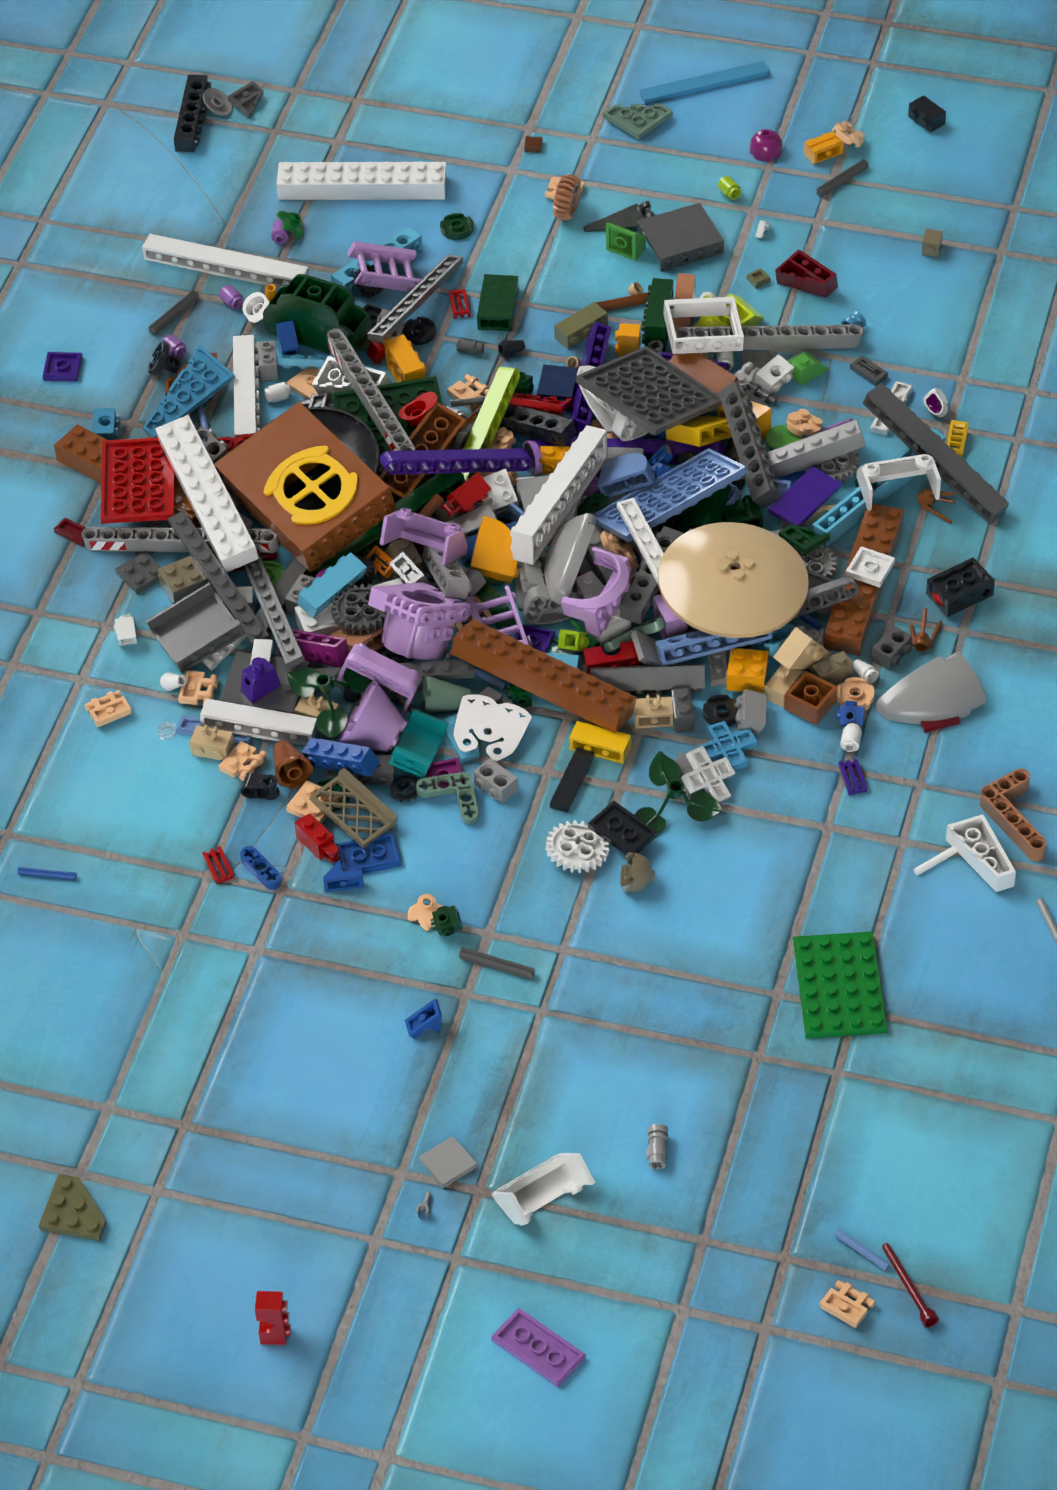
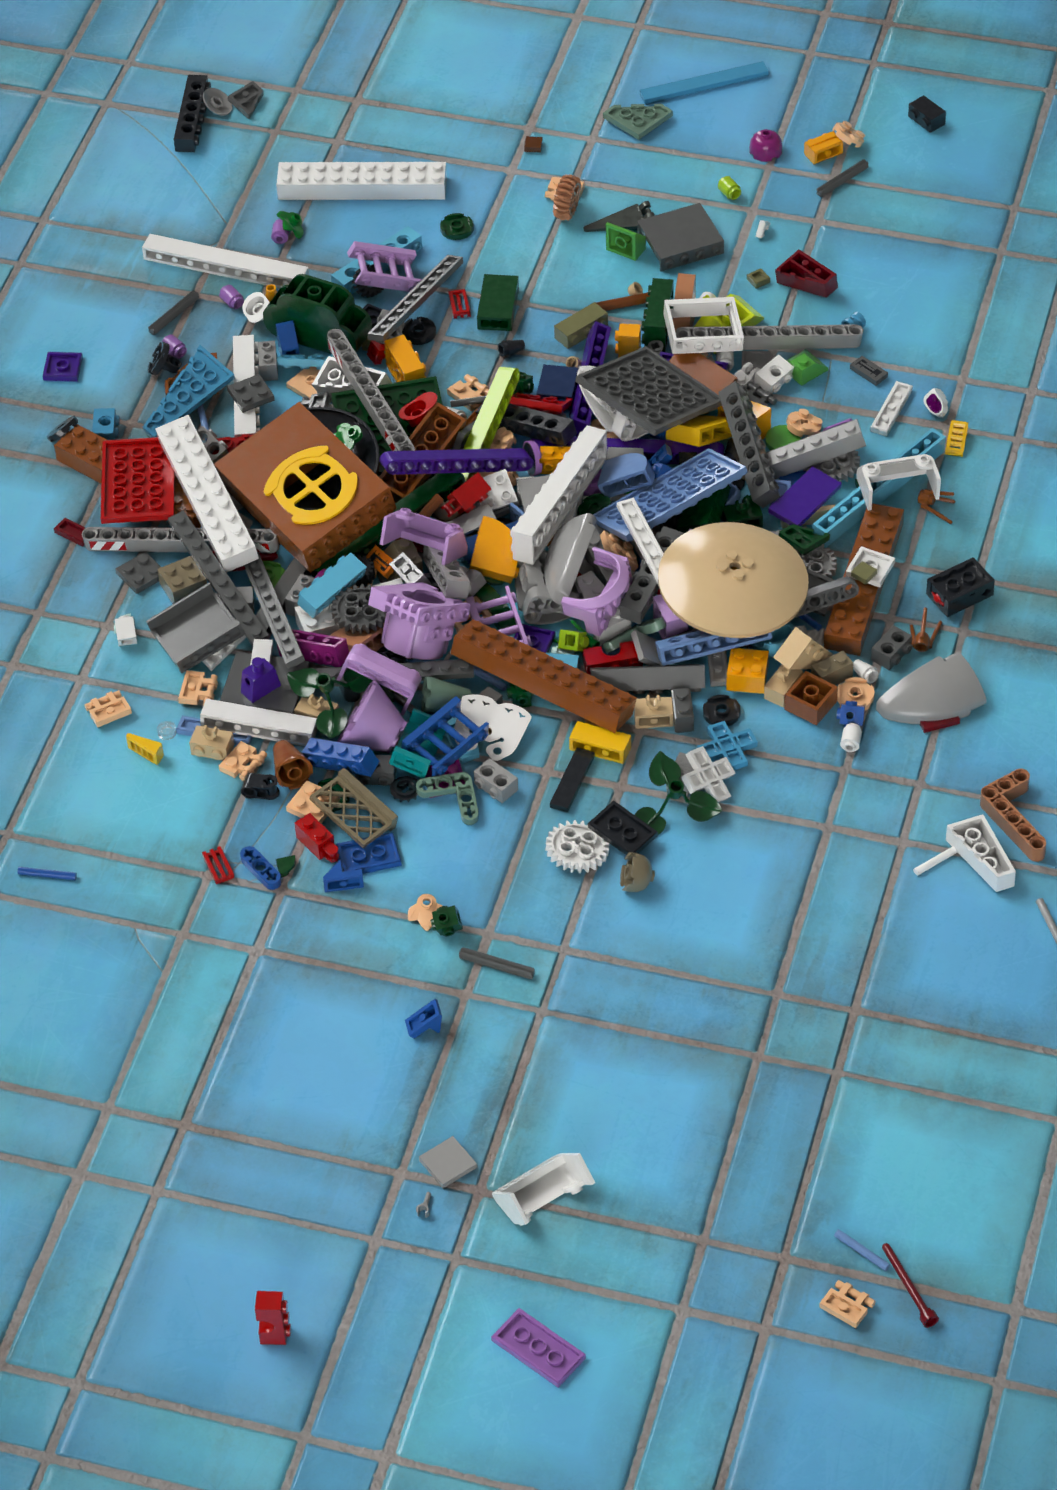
(62, 429): none -> black tile
(72, 1211): olive plate -> none
(145, 747): none -> yellow slope
(171, 681): white cone -> none
(250, 393): none -> dark grey plate
(277, 392): white brick -> none
(285, 865): none -> dark green tile
(349, 434): none -> plate
(439, 721): none -> blue fence
(473, 347): dark grey pin -> none
(657, 1146): light grey axle -> none
(751, 711): light grey brick -> none
(839, 985): green plate -> none
(842, 766): dark purple tile -> none
(863, 572): none -> olive tile
(923, 440): dark grey brick -> none
(932, 242): dark tan brick -> none

